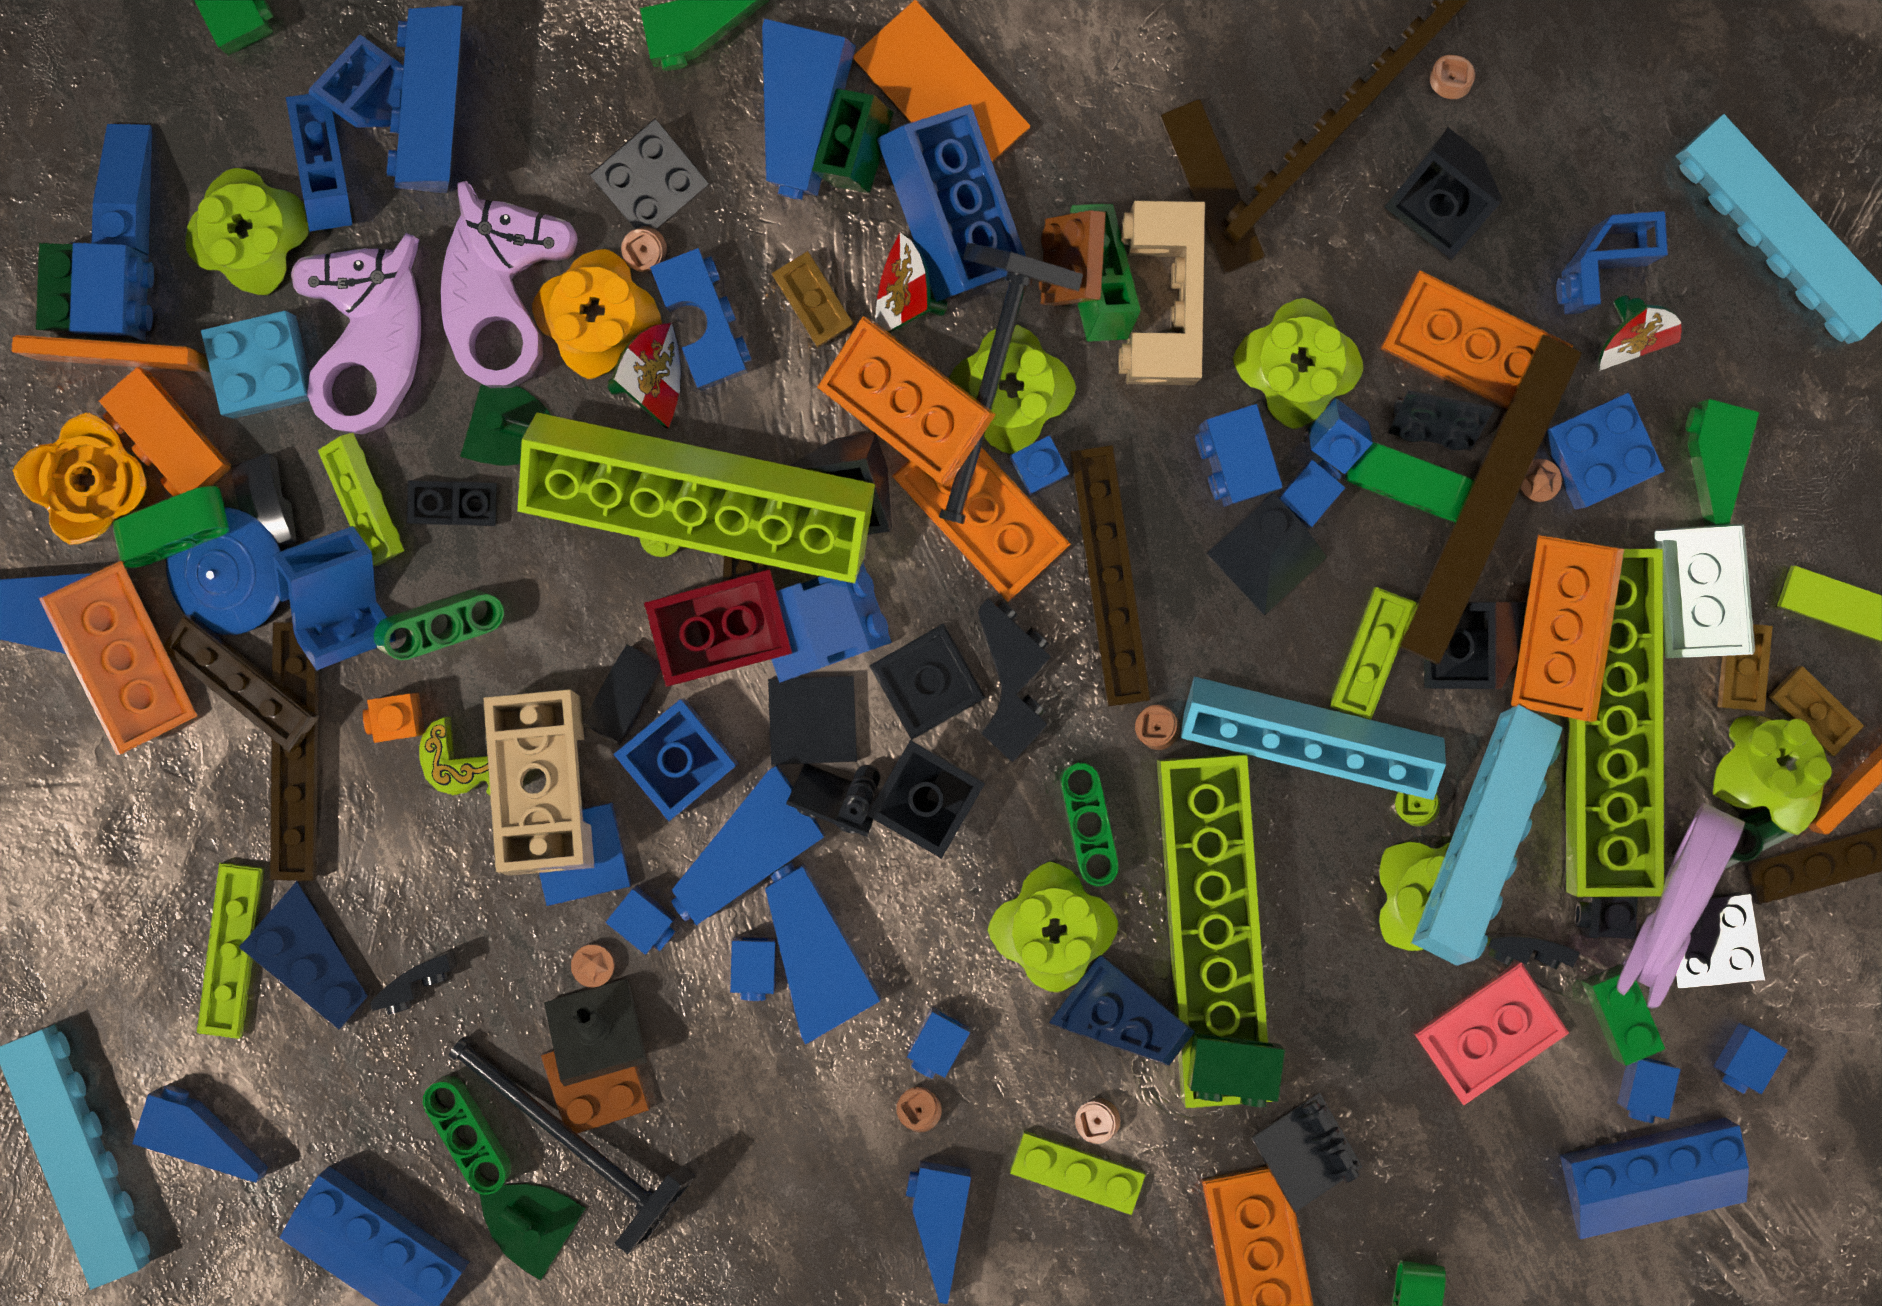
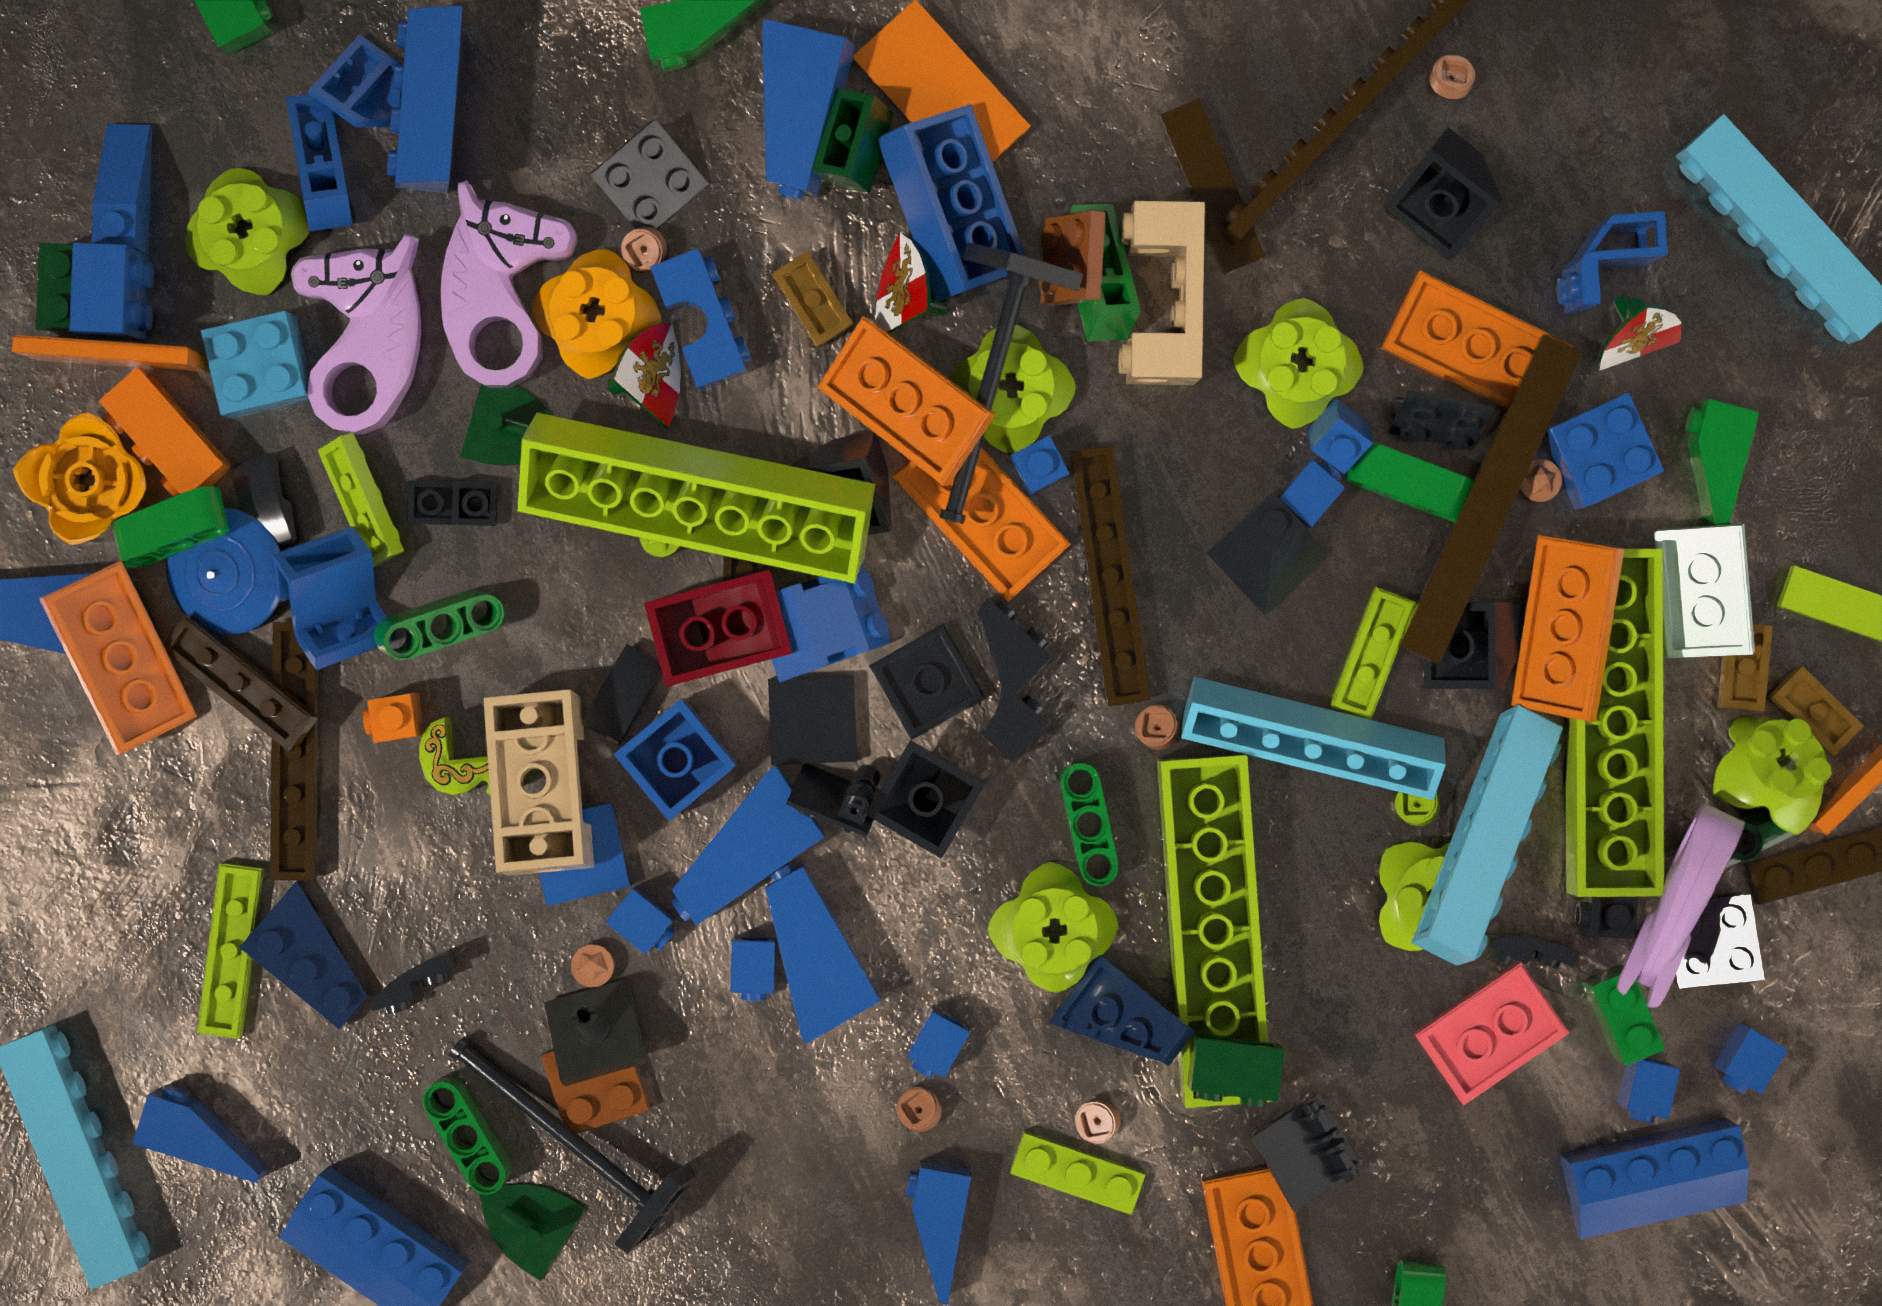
(1238, 456): blue brick -> none

